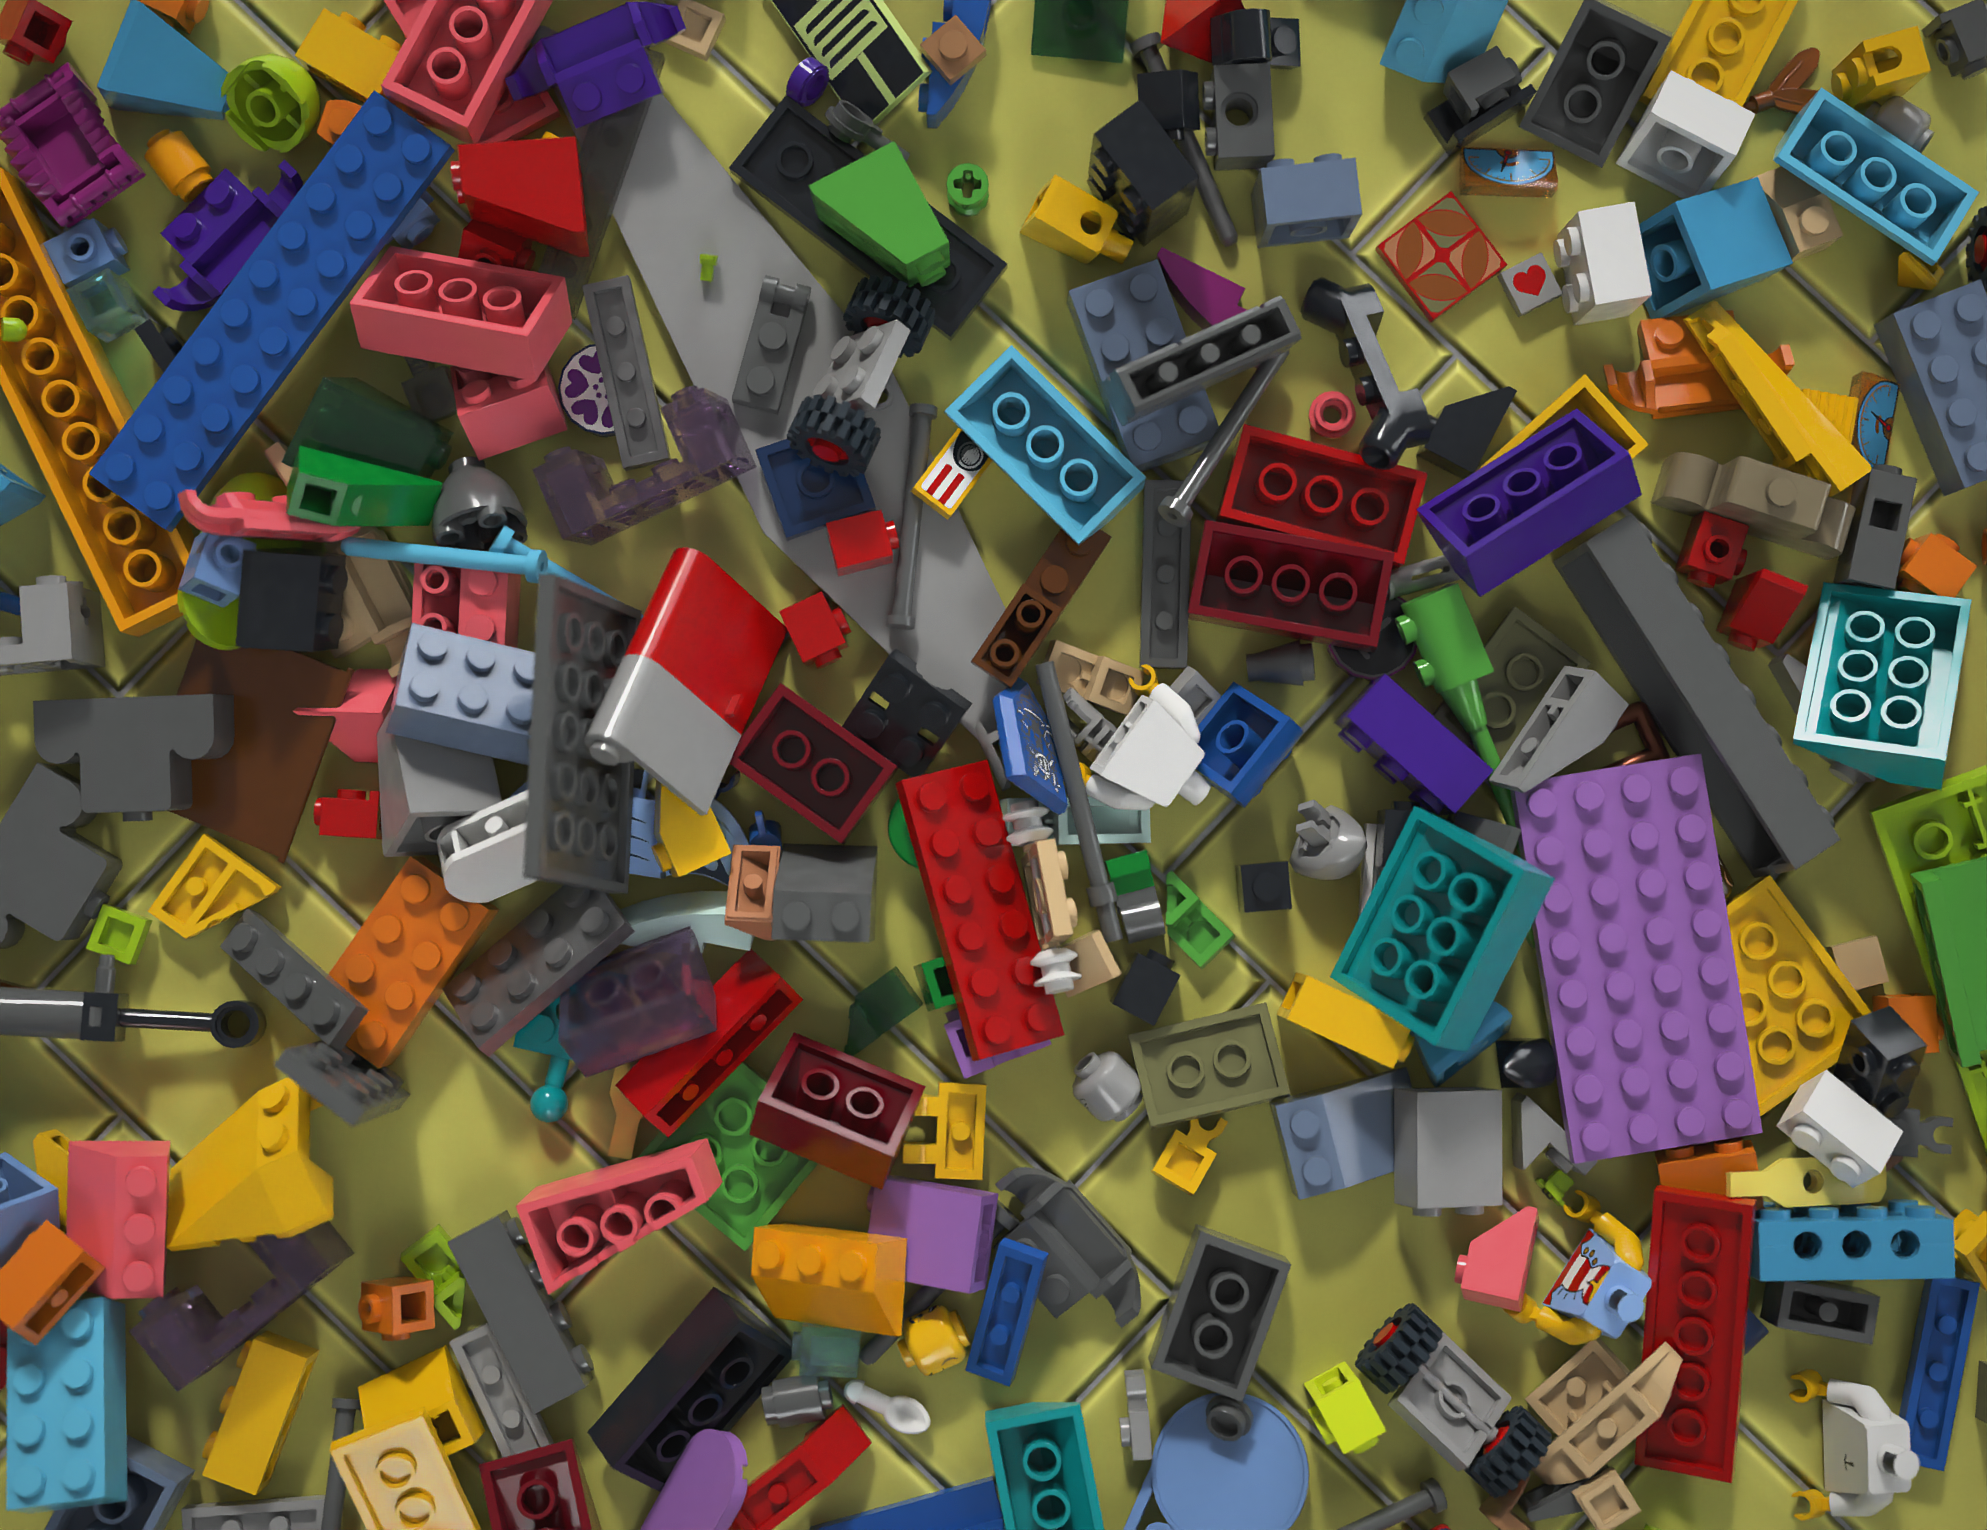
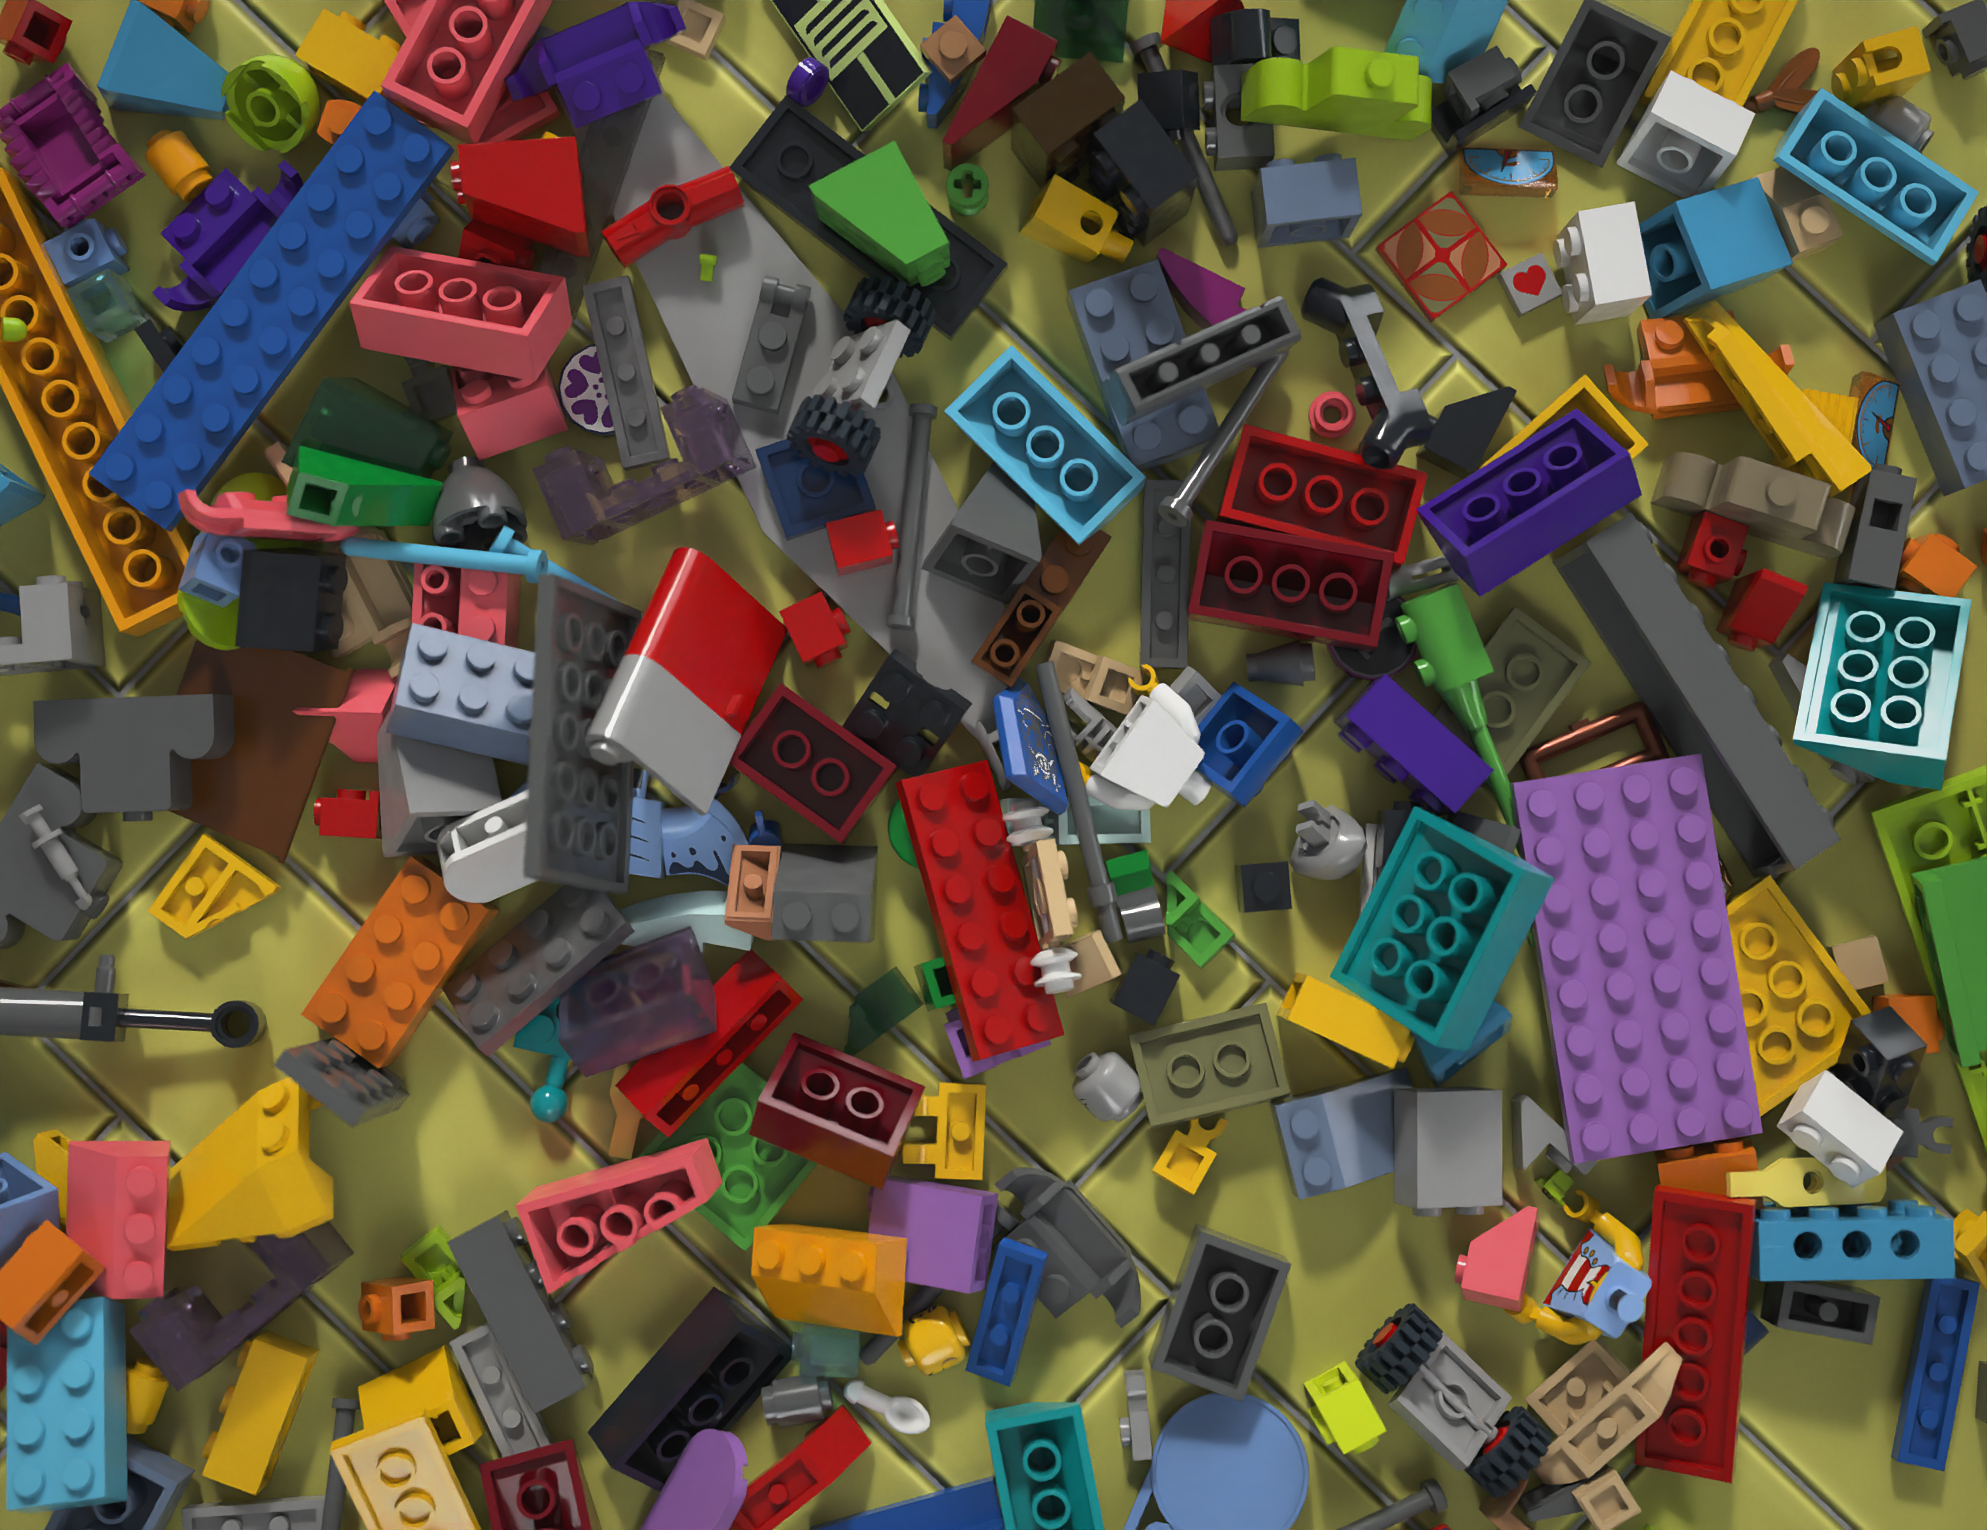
(55, 852): none -> light grey piece
(119, 934): lime plate -> none
(144, 1394): none -> yellow brick
(294, 979): dark grey plate -> none
(646, 230): none -> red piece
(684, 836): yellow slope -> none
(851, 124): dark grey plate -> none
(952, 474): slope -> none
(990, 539): none -> dark grey slope
(1012, 70): none -> dark red slope
(1059, 119): none -> dark brown brick
(1228, 1418): dark grey plate -> none
(1341, 93): none -> lime brick
(1525, 1062): black plate -> none
(1566, 725): light grey slope -> none
(1863, 1449): white torso -> none
(1917, 273): yellow slope -> none

